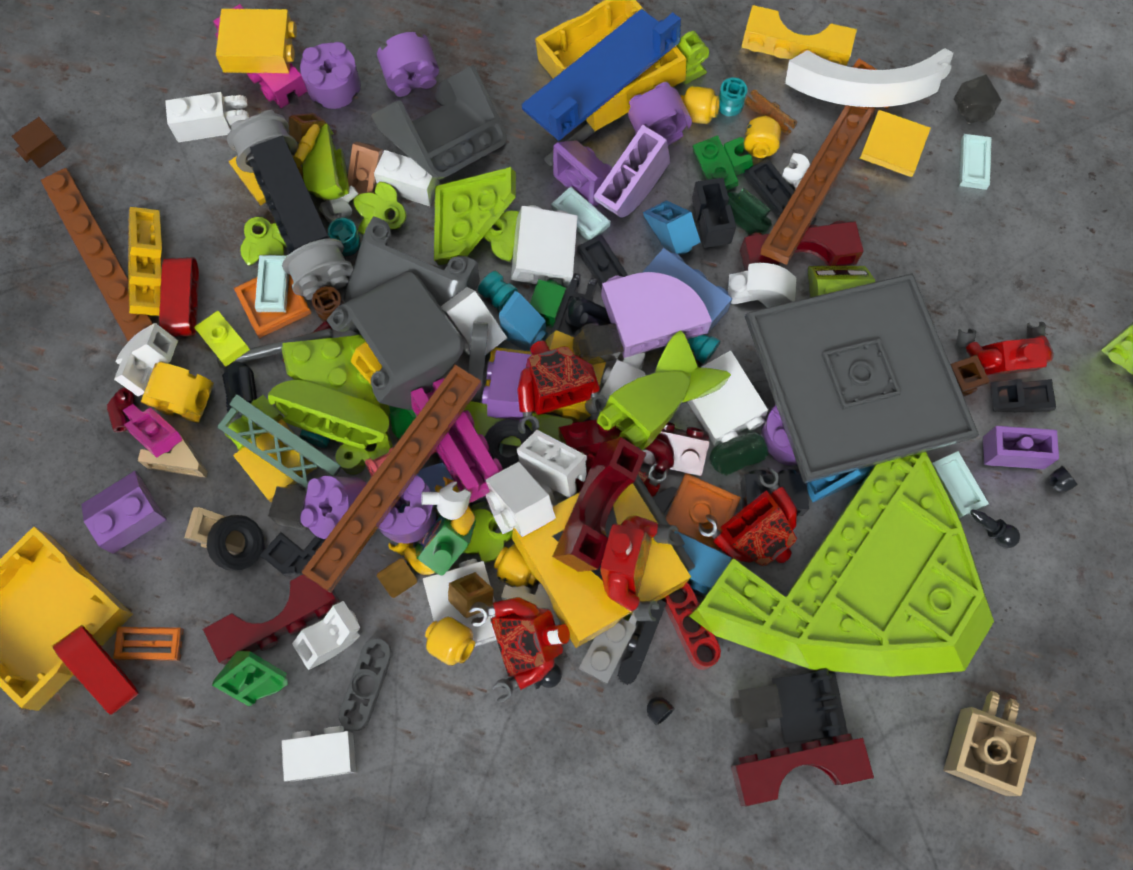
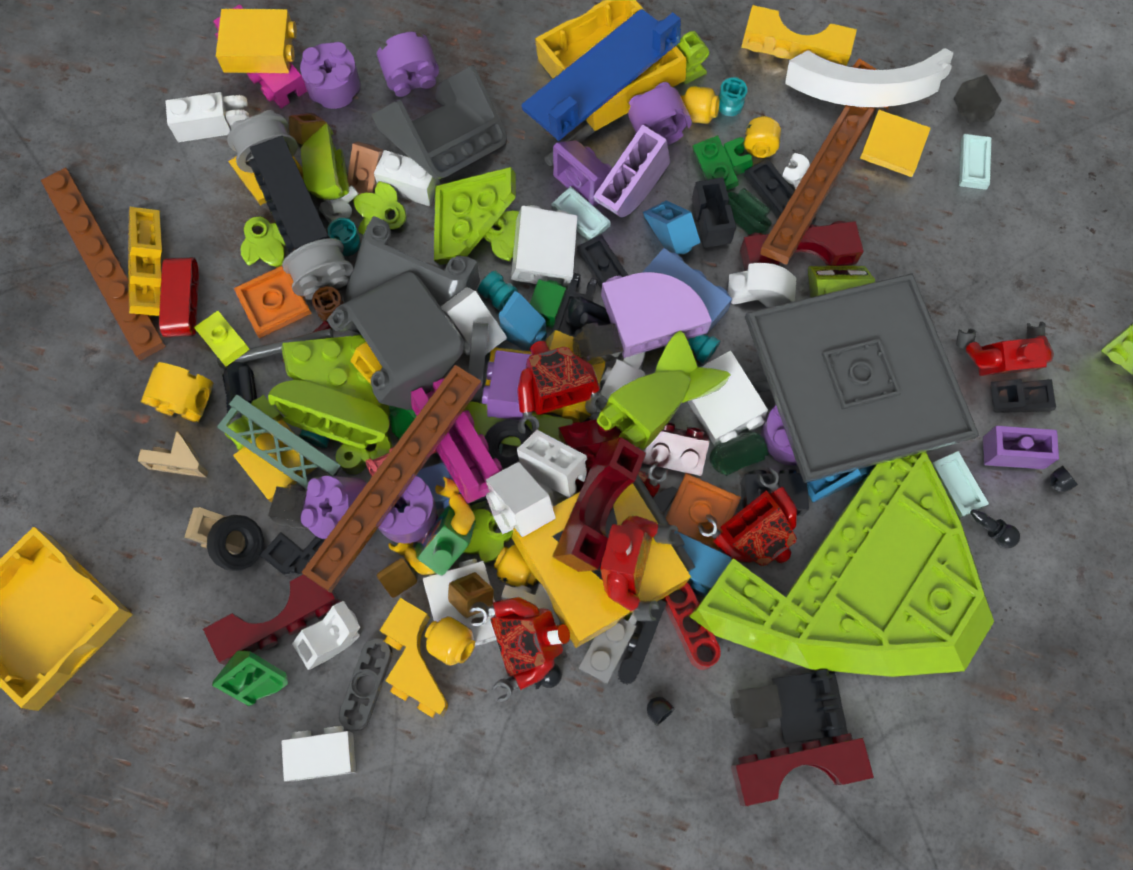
(37, 143): reddish brown brick -> none
(95, 669): red beam -> none
(115, 407): dark red arm -> none
(121, 513): medium lavender slope -> none
(140, 356): white brick -> none
(151, 430): dark pink hinge -> none
(175, 644): orange tile -> none
(271, 284): light aqua tile -> none
(306, 144): yellow piece -> none
(411, 673): none -> yellow arch
(449, 503): white piece -> none
(662, 455): dark red arm -> none
(770, 109): clear orange pin -> none
(969, 374): reddish brown brick -> none
(1009, 742): tan hinge -> none

